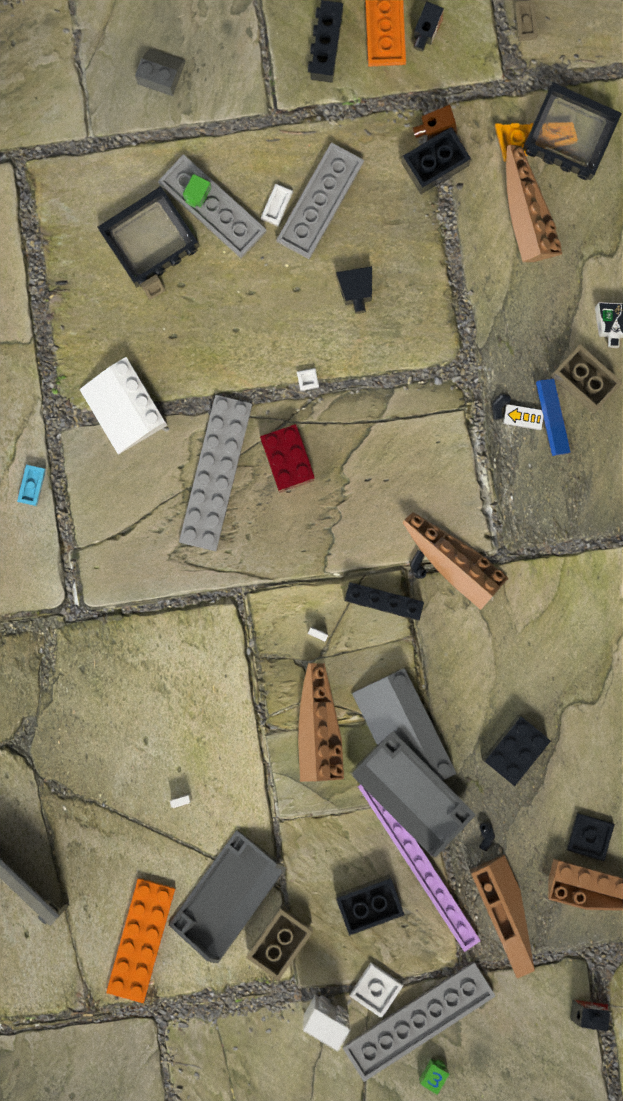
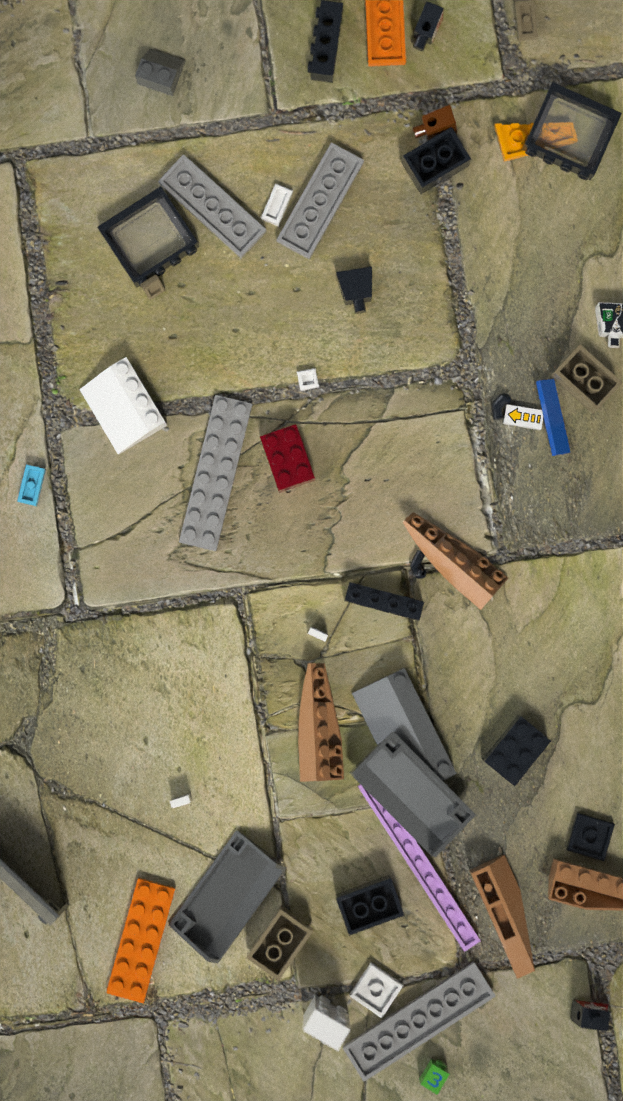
(196, 191): bright green brick -> none
(488, 835): black arm -> none
(528, 210): medium nougat wedge -> none

